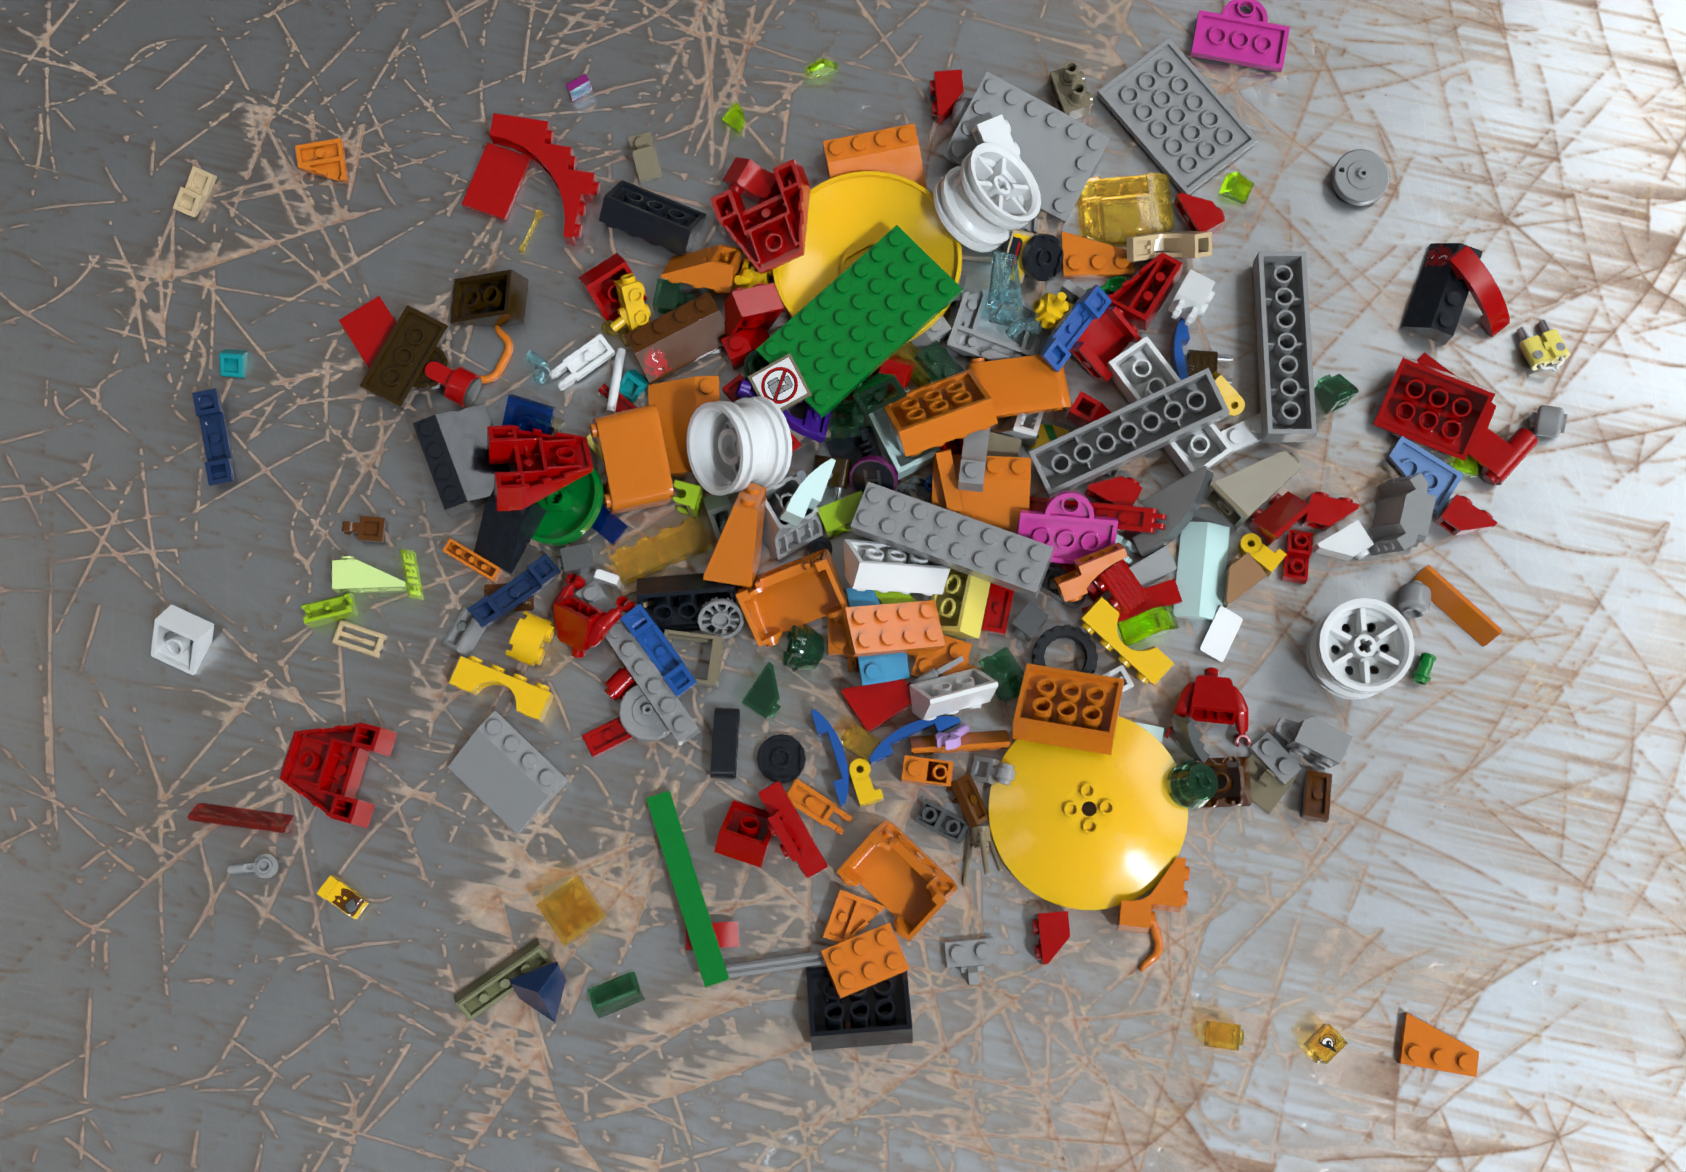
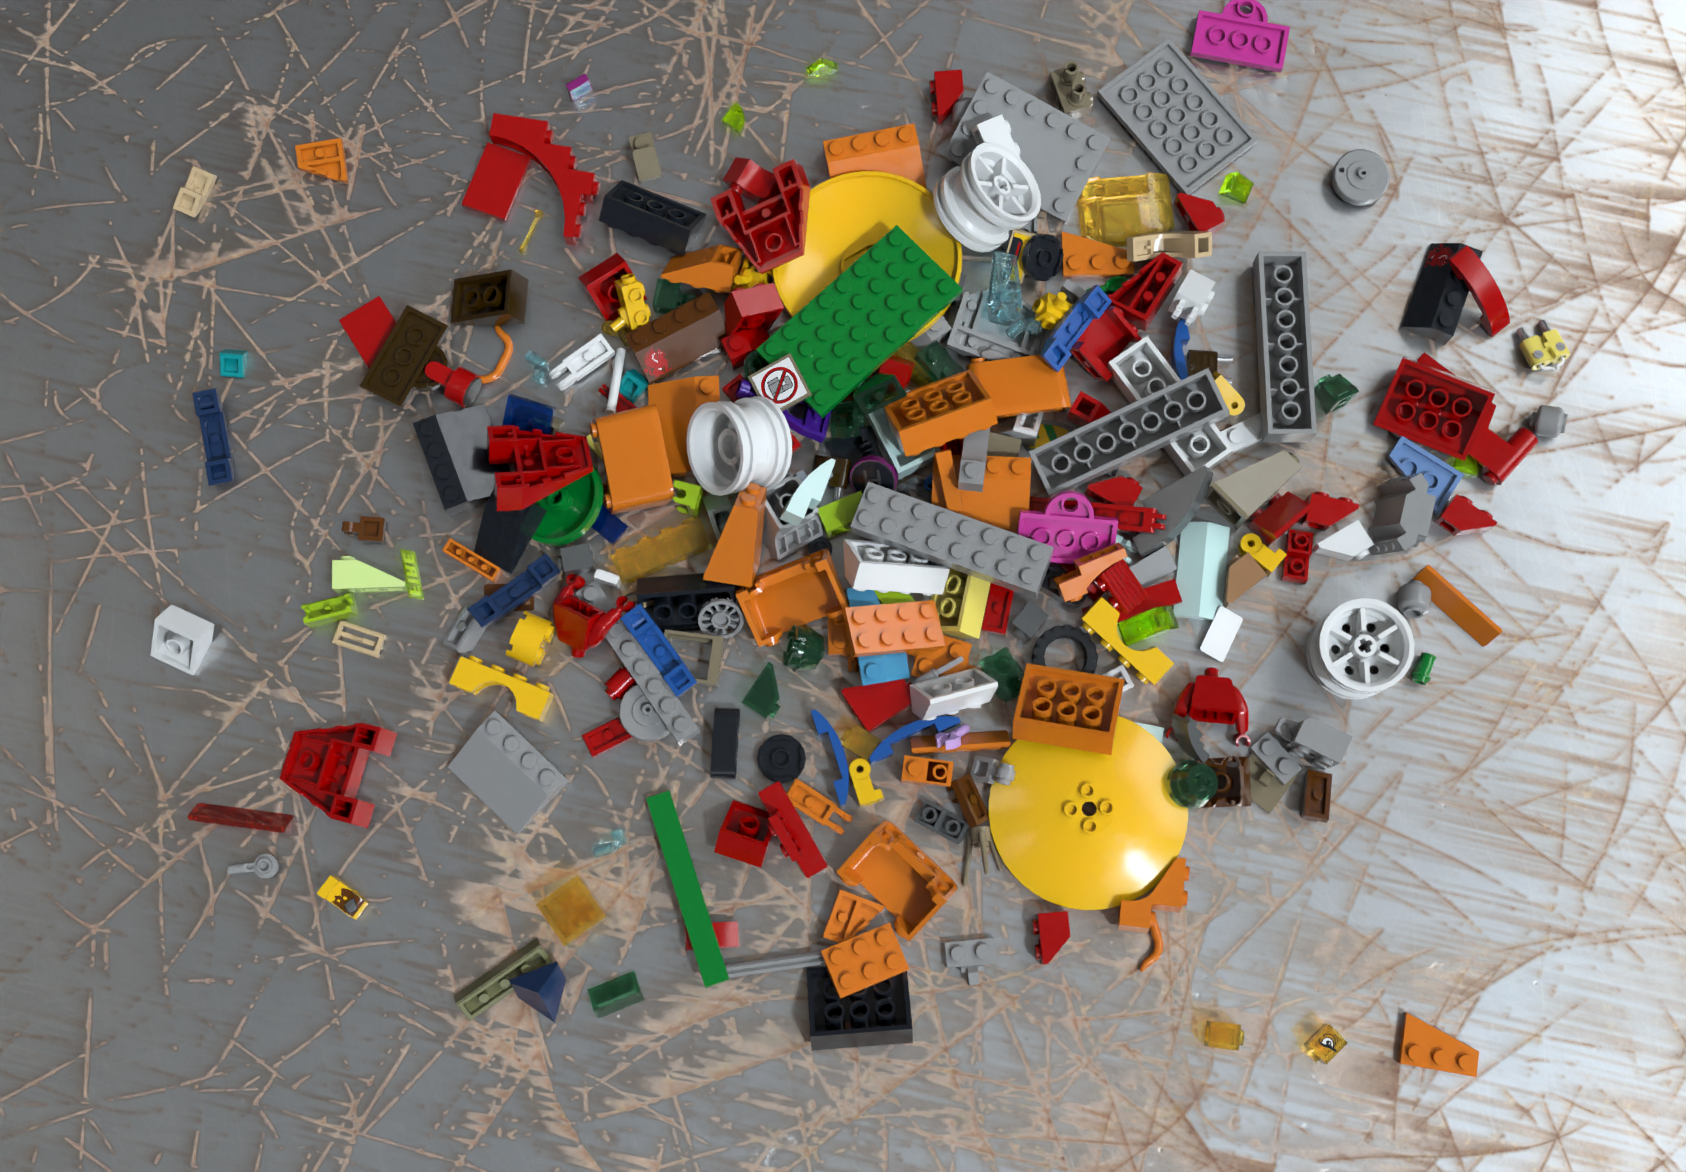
(611, 846): none -> clear light blue arm

